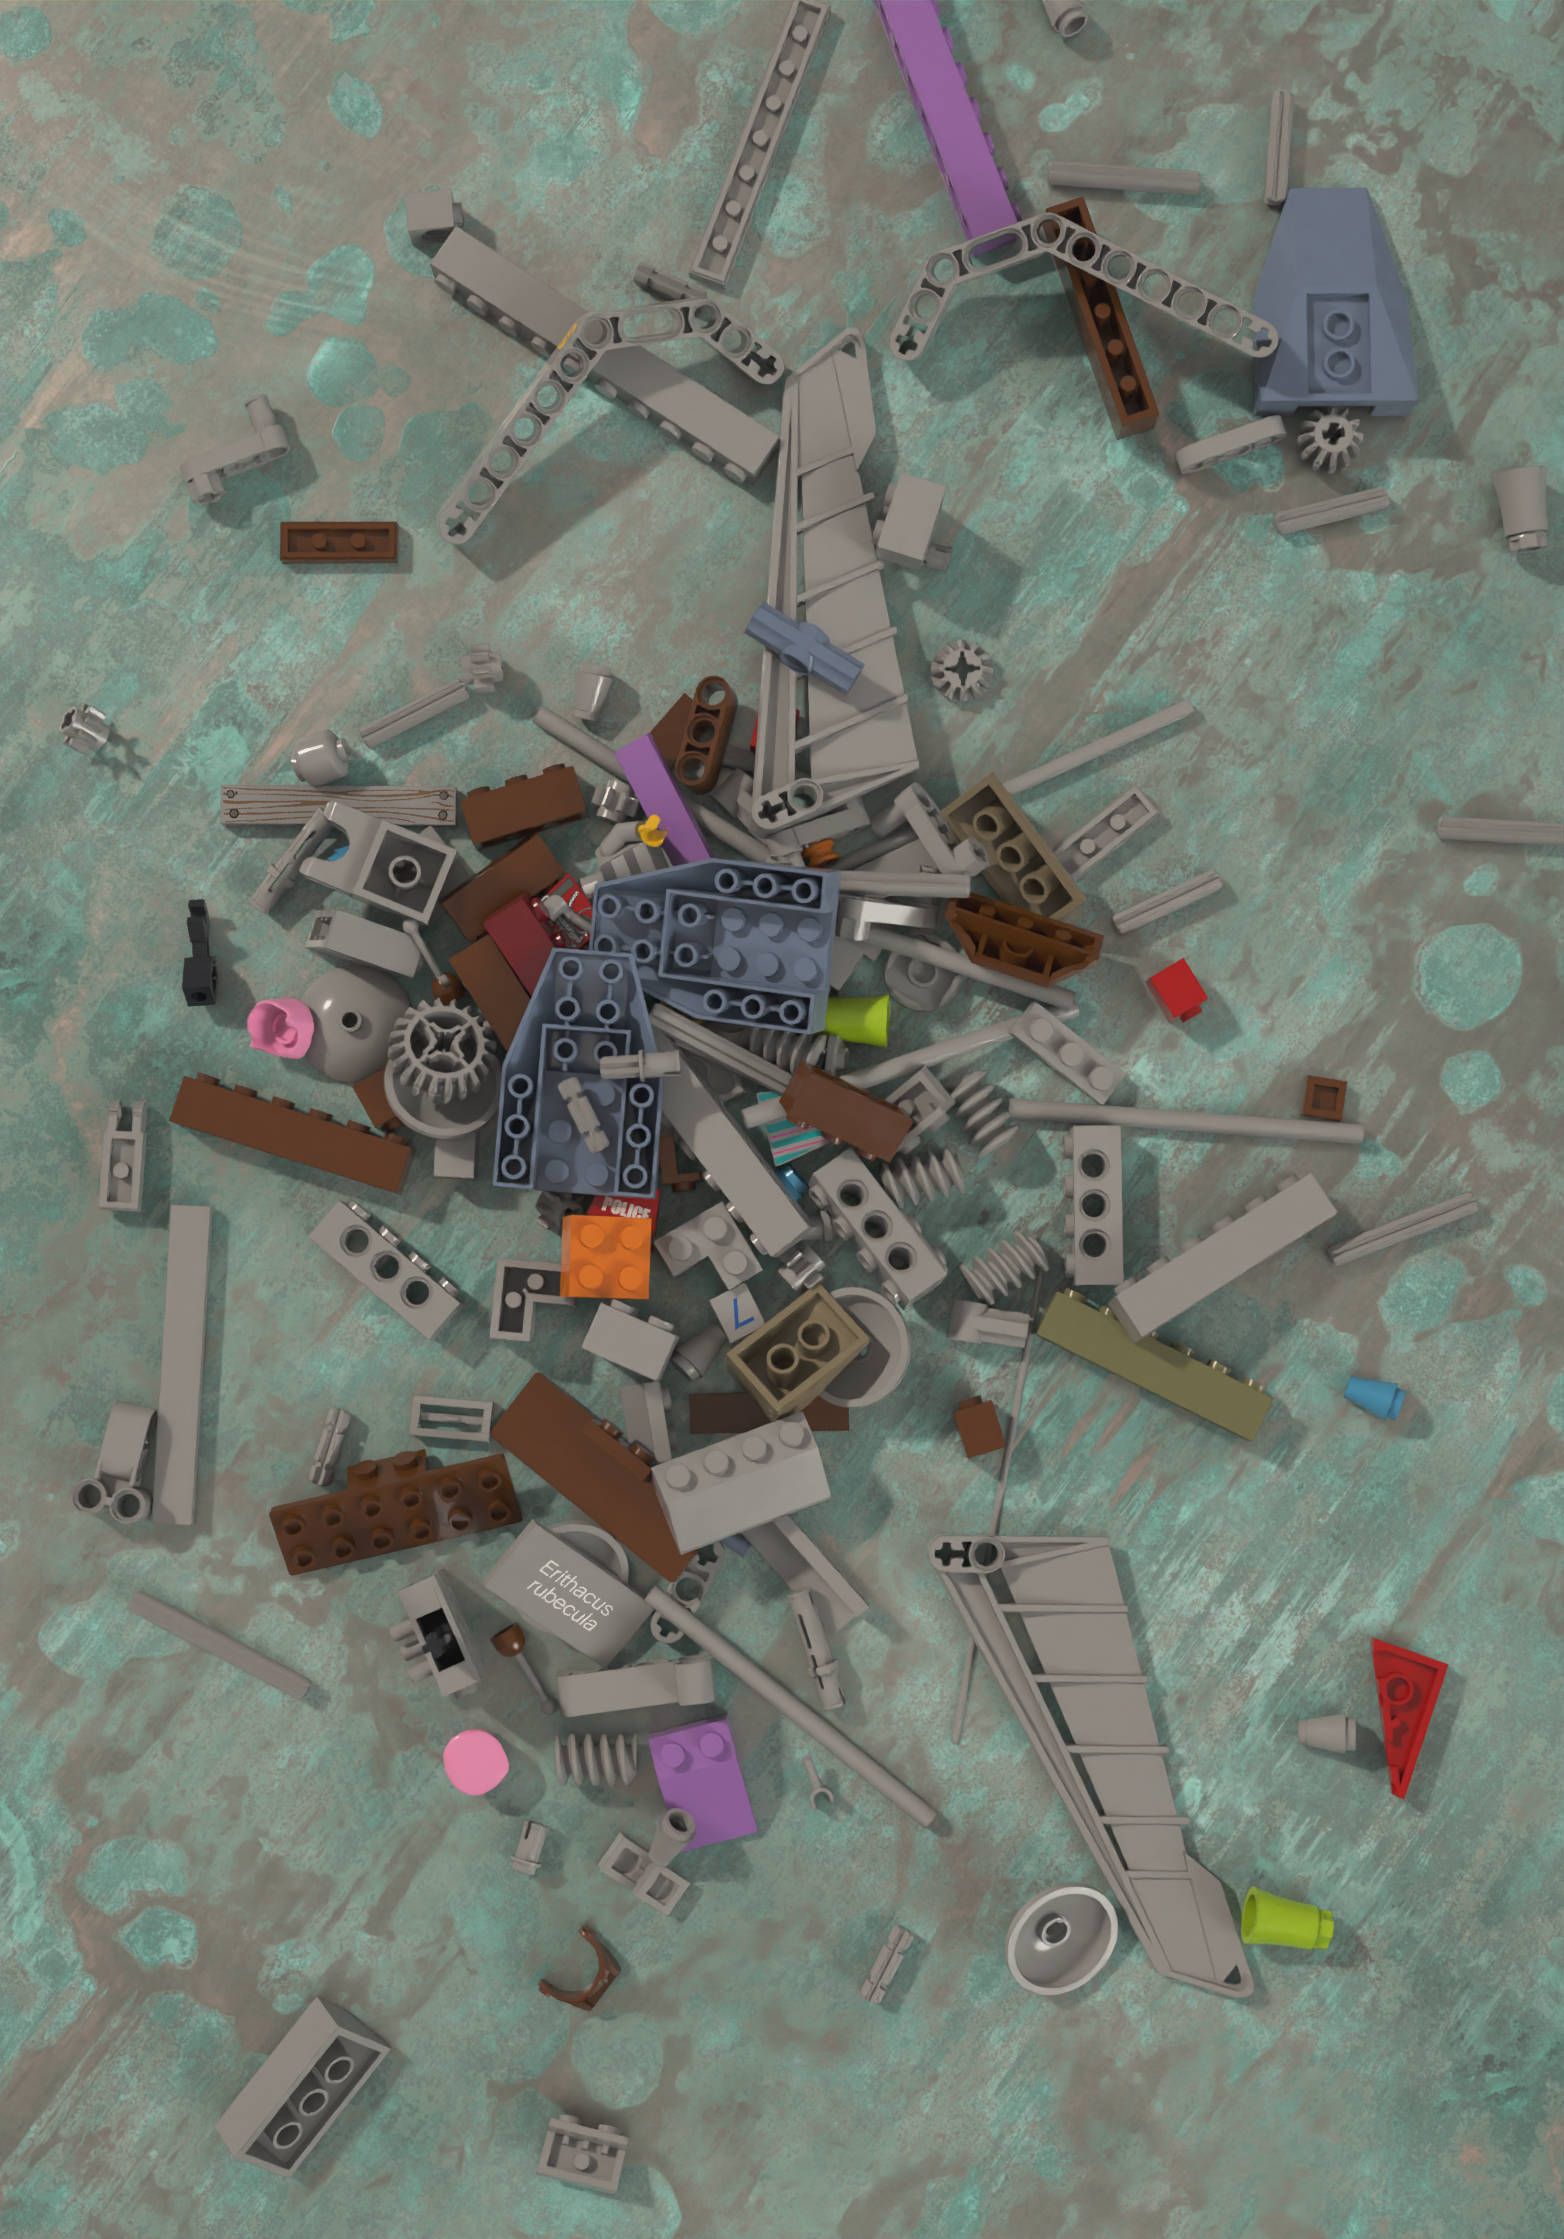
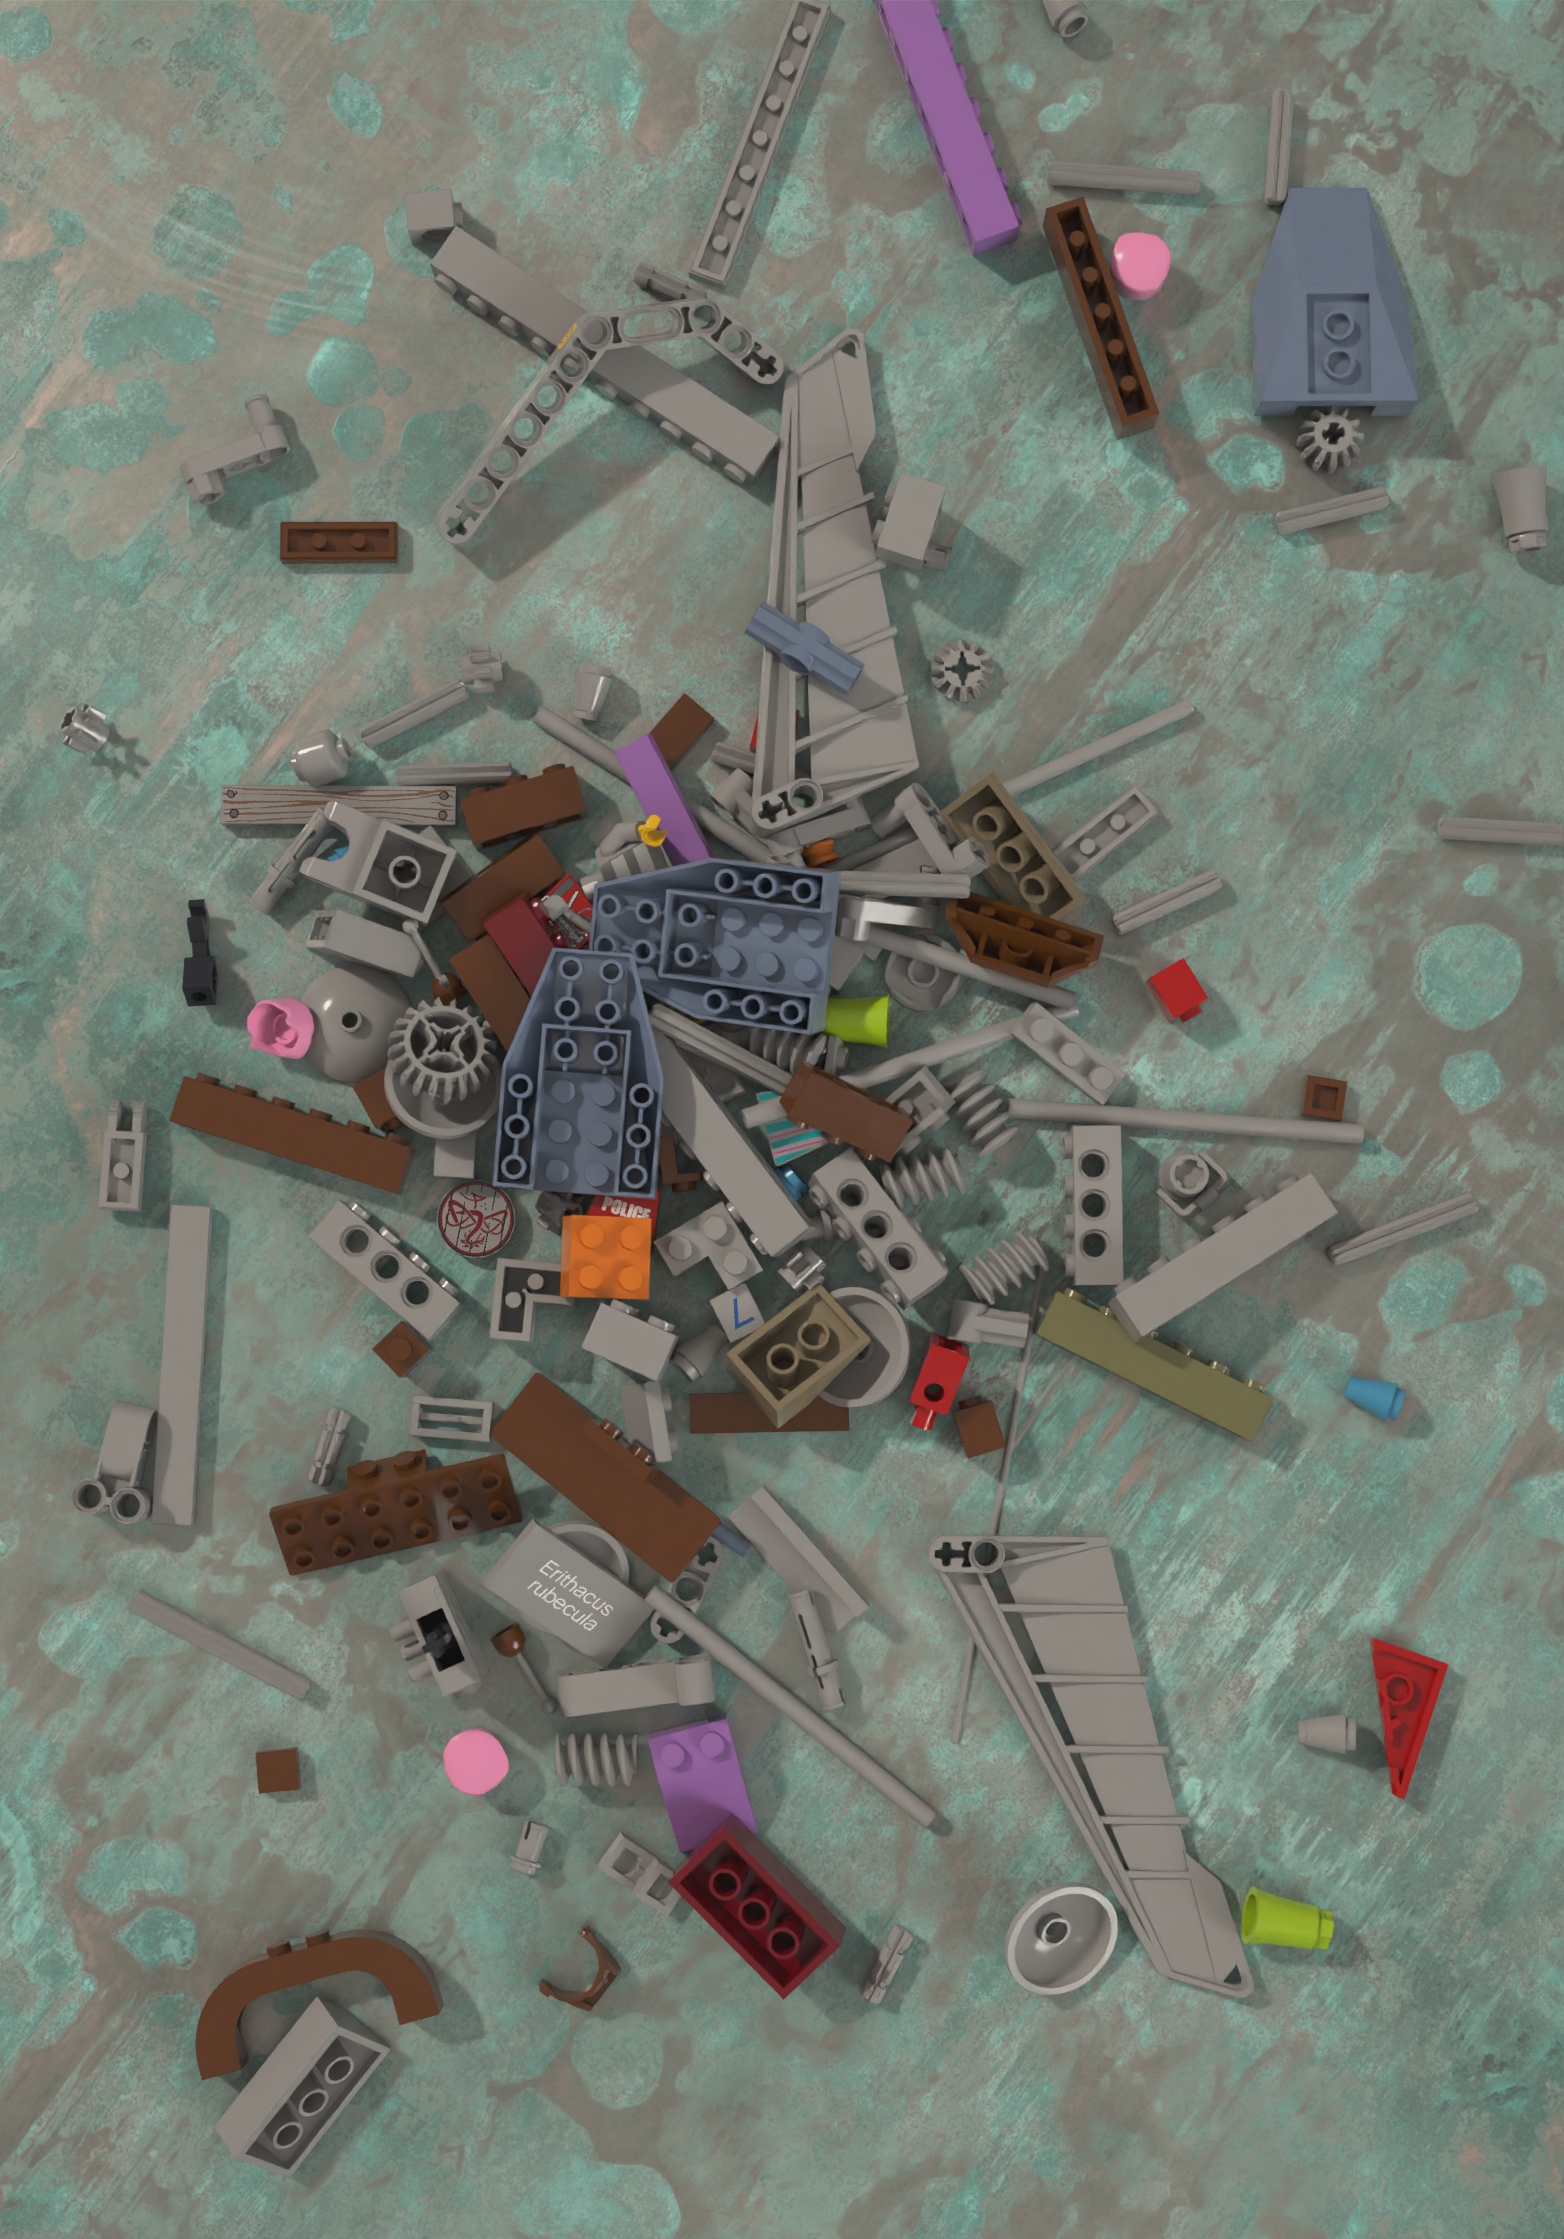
(278, 1770): none -> reddish brown tile
(381, 1954): none -> reddish brown arch
(403, 1349): none -> reddish brown brick
(454, 774): none -> light grey axle
(476, 1219): none -> tile
(583, 1115): light grey axle -> none
(583, 2154): light grey bracket -> none
(615, 802): light grey gear -> none
(641, 1065): light grey axle -> none
(672, 1835): light grey cone -> none
(702, 717): reddish brown beam -> none
(740, 1482): light grey slope -> none
(758, 1906): none -> dark red brick
(815, 1782): light grey hand -> none
(941, 1364): none -> red torso
(1064, 249): light grey beam -> none
(1139, 265): none -> bright pink hair
(1186, 1178): none -> light grey piece
(1231, 444): light grey beam -> none

